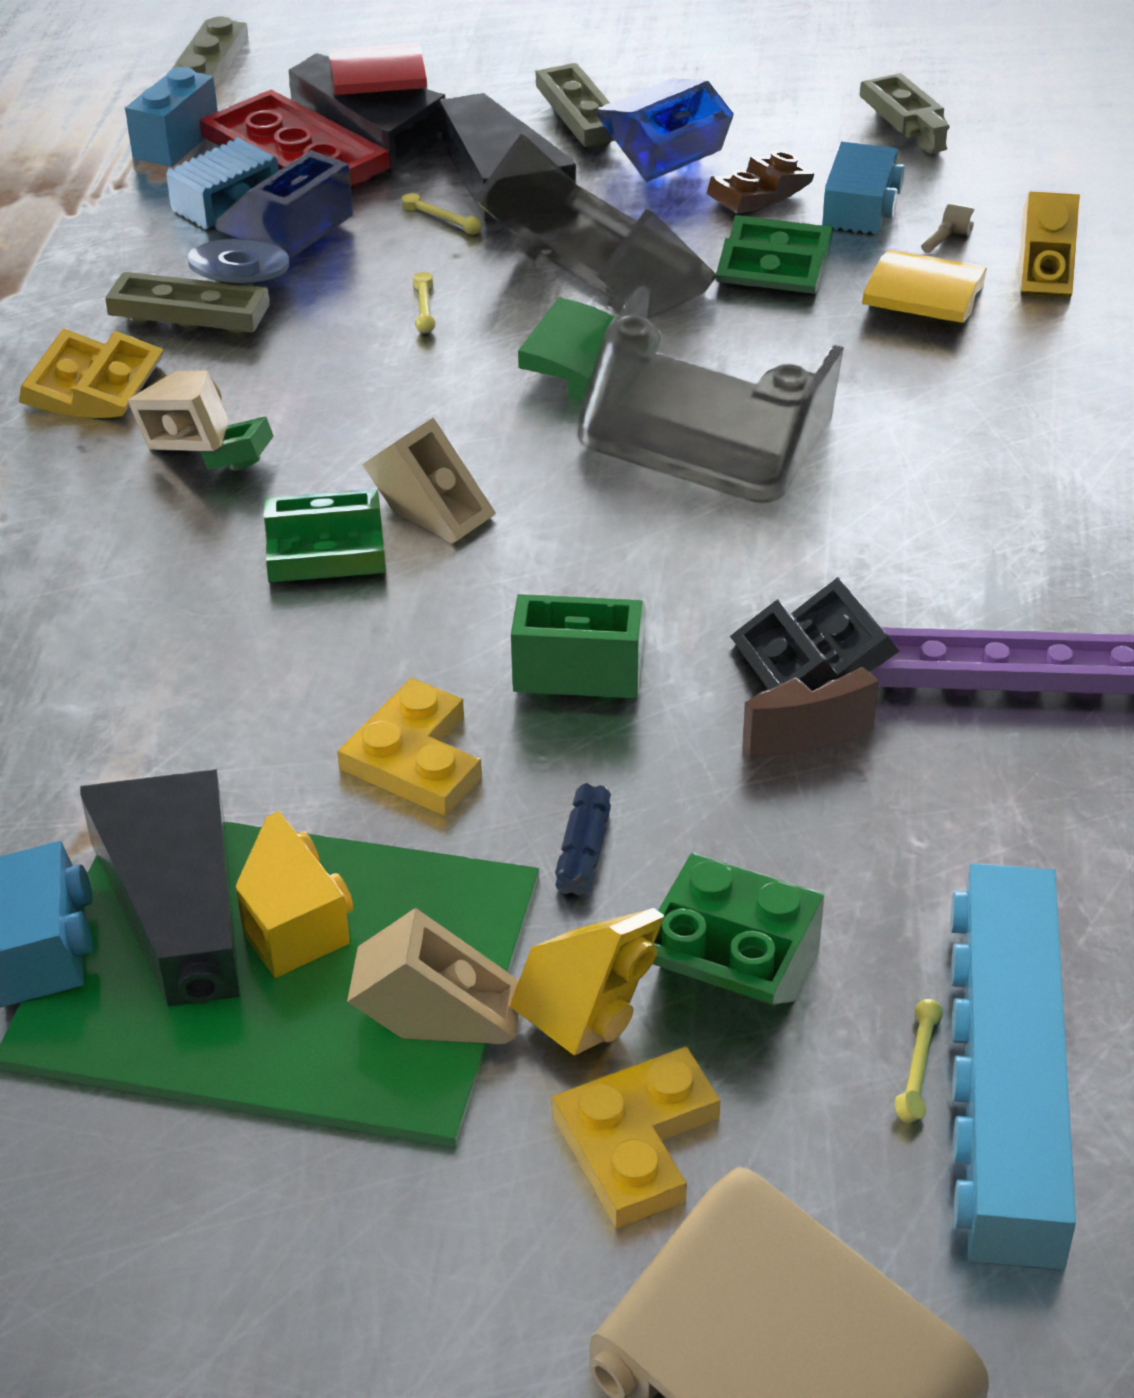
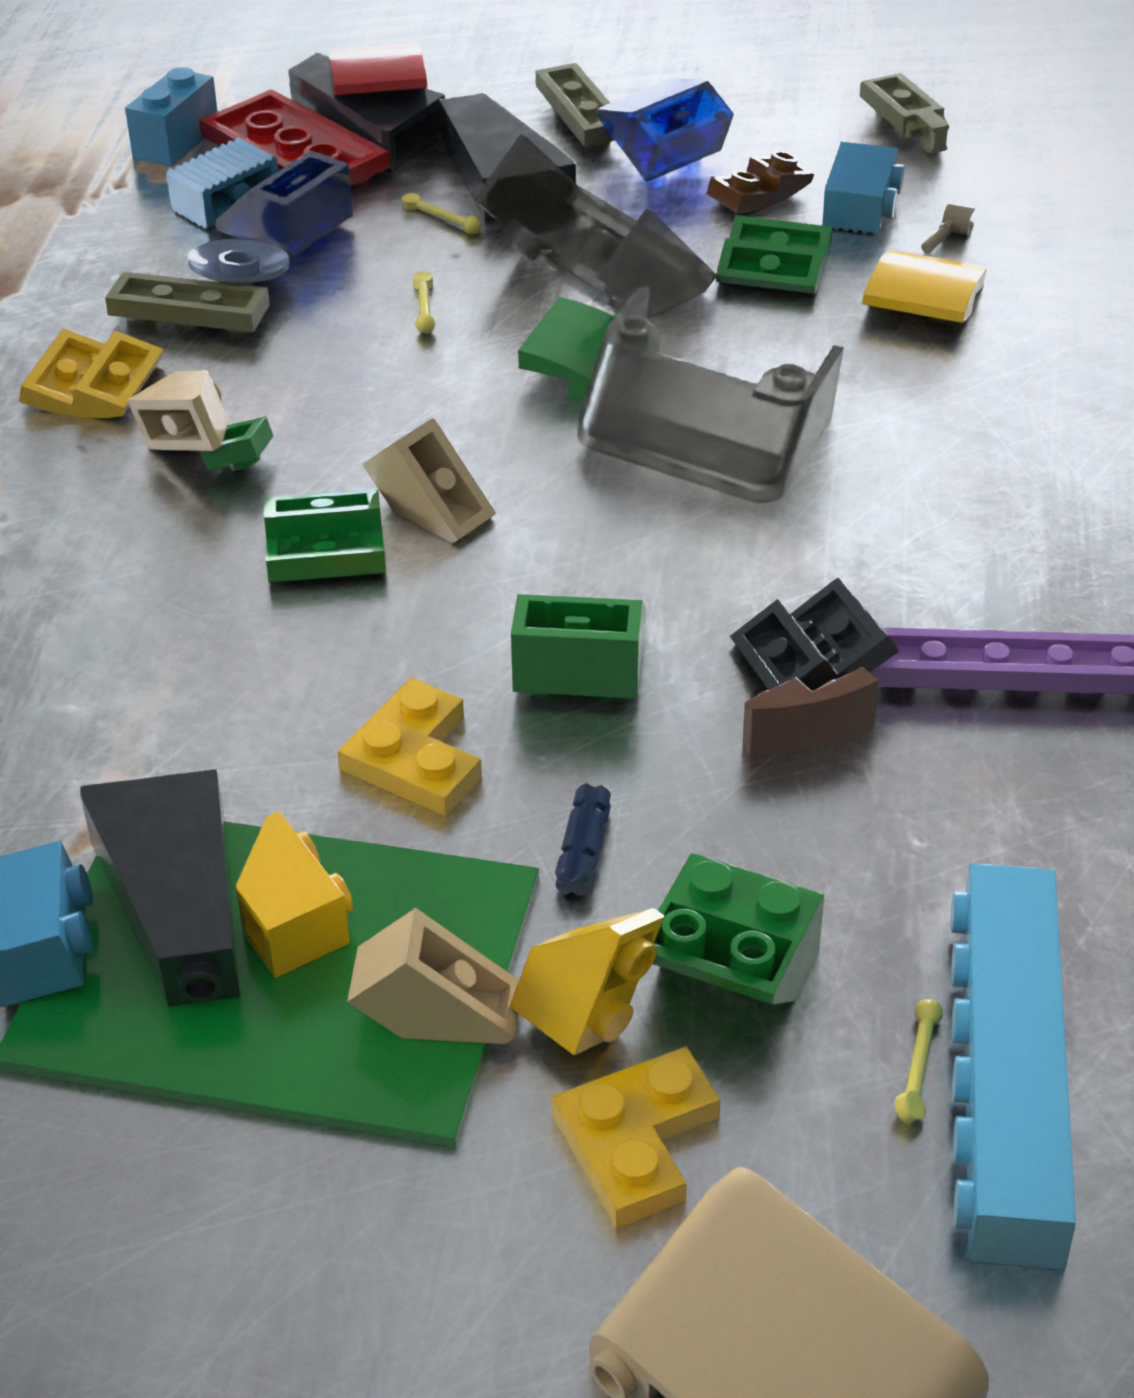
(214, 47): olive plate -> none
(1048, 243): yellow slope -> none

